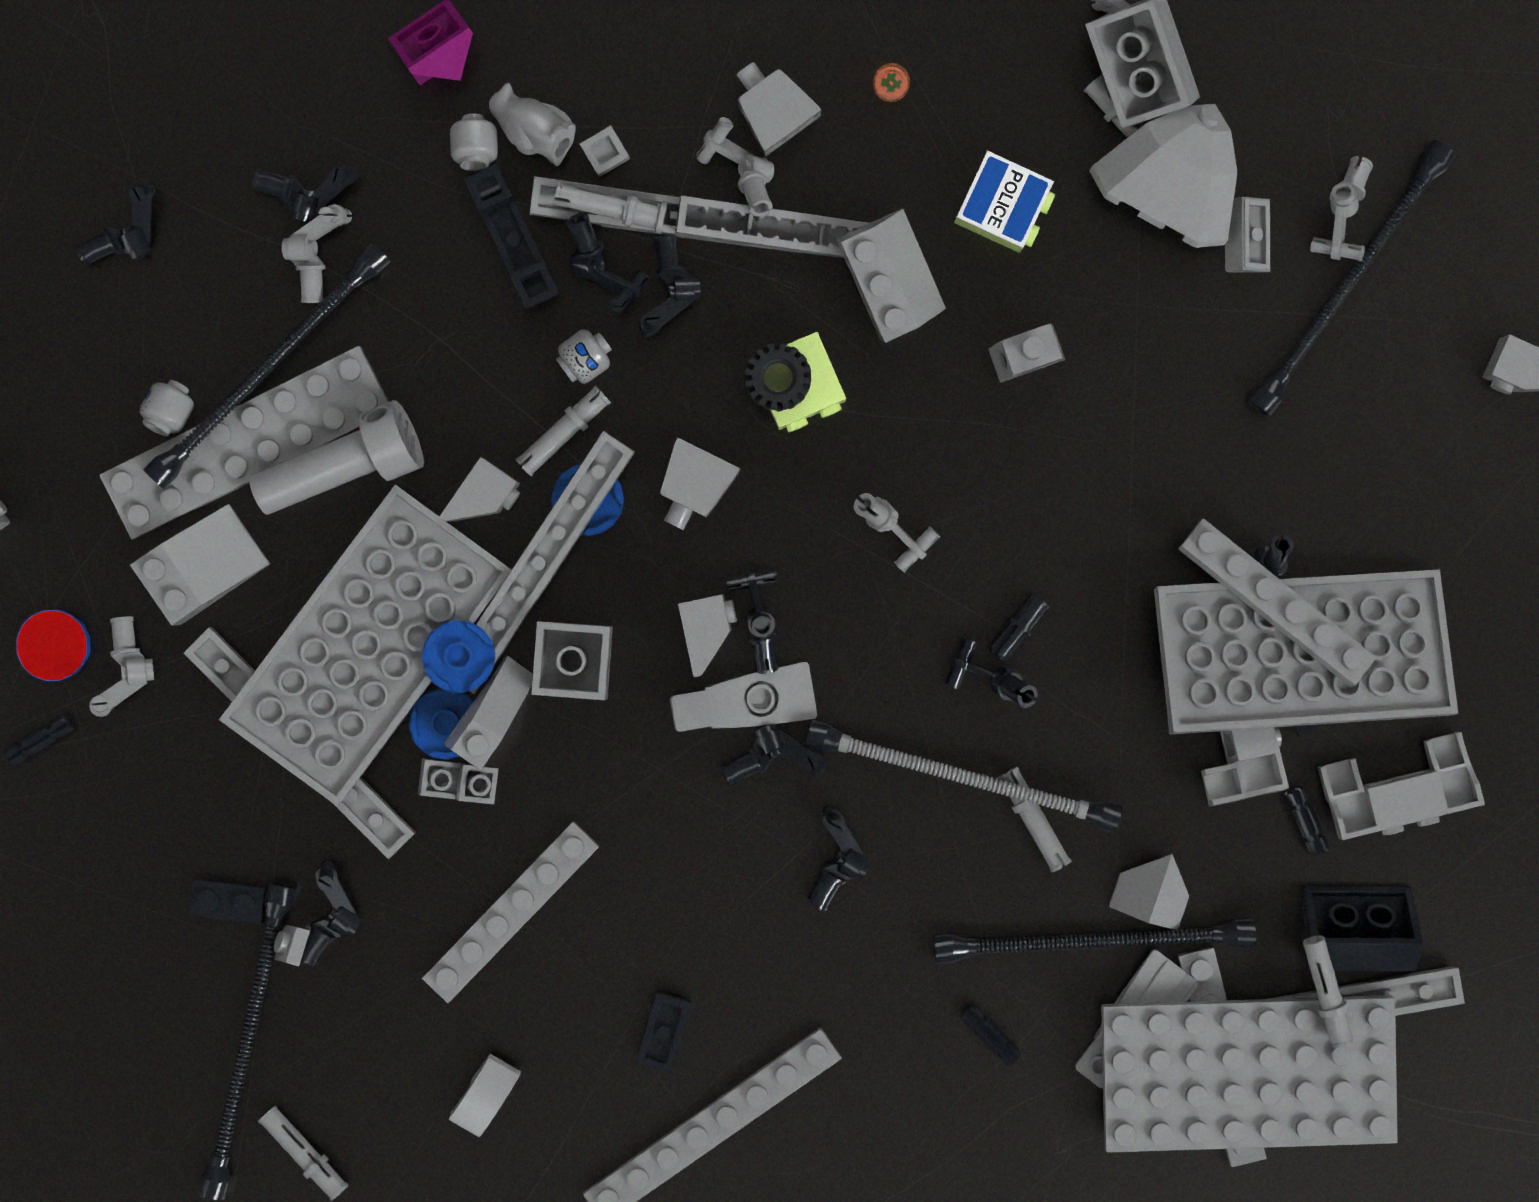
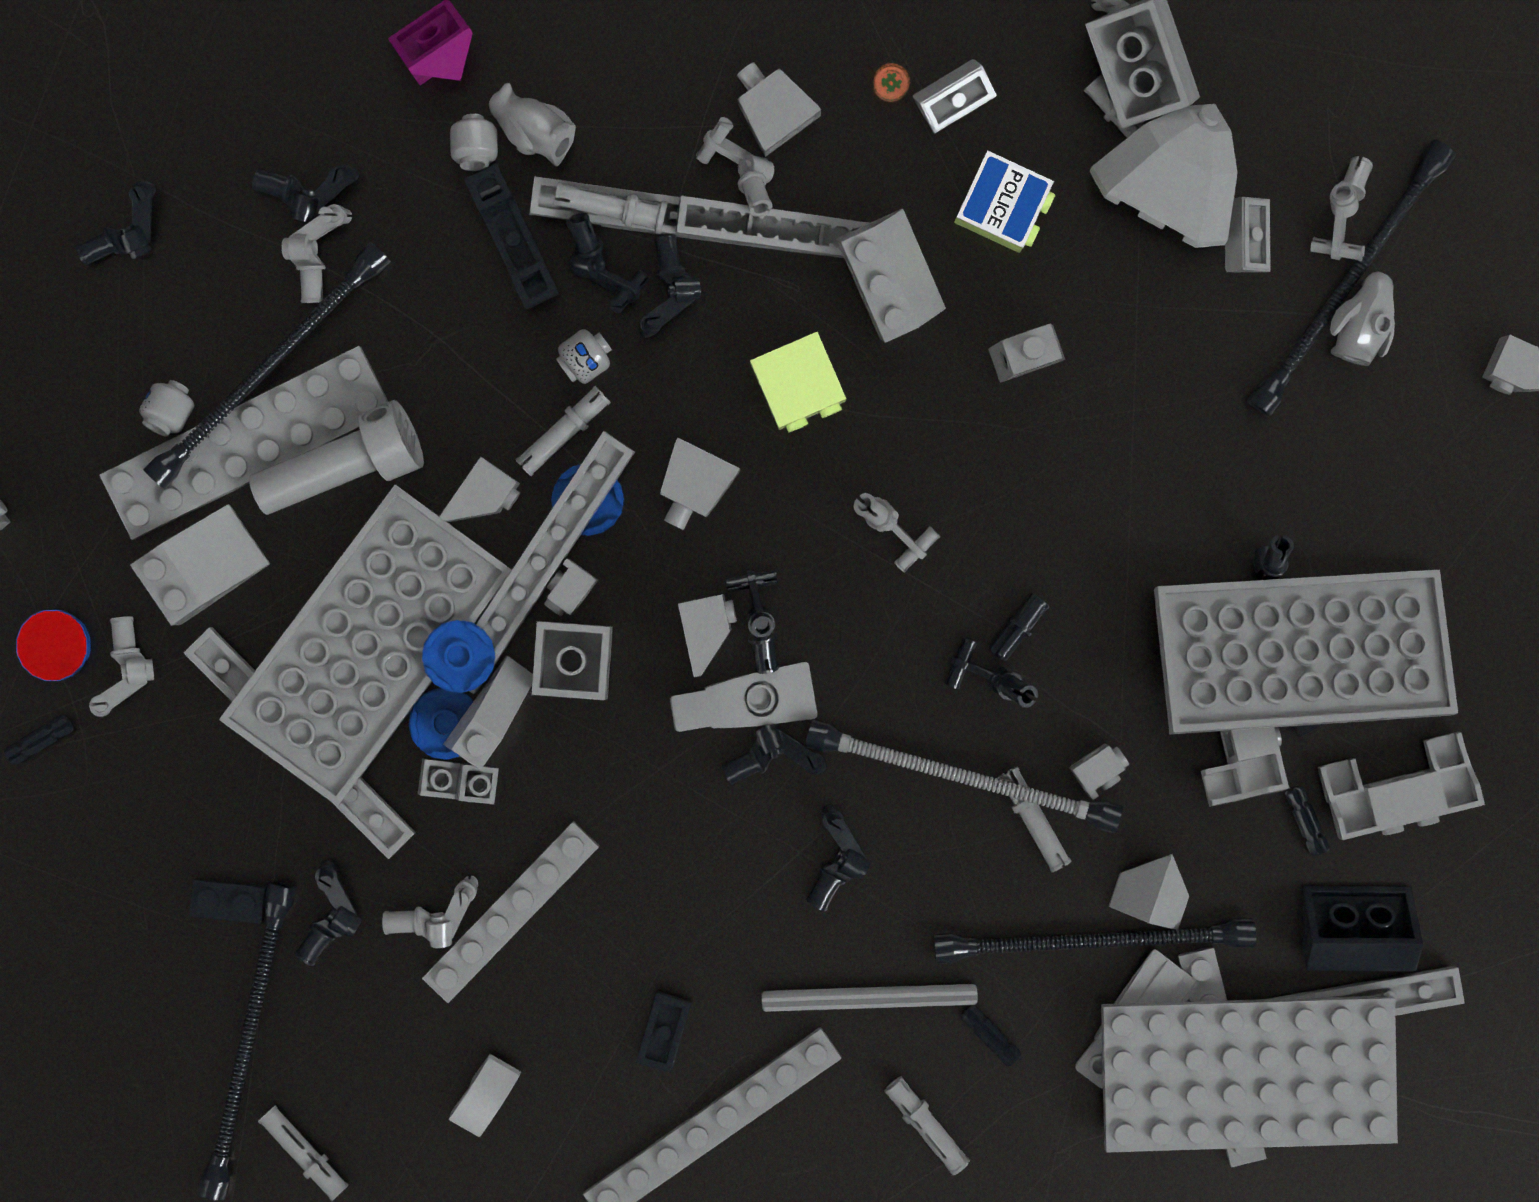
(290, 944): light grey plate -> none
(436, 927): none -> light grey pin
(569, 589): none -> light grey brick
(604, 151): light grey plate -> none
(755, 377): black tyre -> none
(869, 997): none -> light grey axle
(917, 1113): none -> light grey pin
(954, 95): none -> light grey slope
(1099, 769): none -> light grey brick
(1277, 603): light grey plate -> none
(1331, 1006): light grey pin -> none
(1365, 321): none -> light grey animal

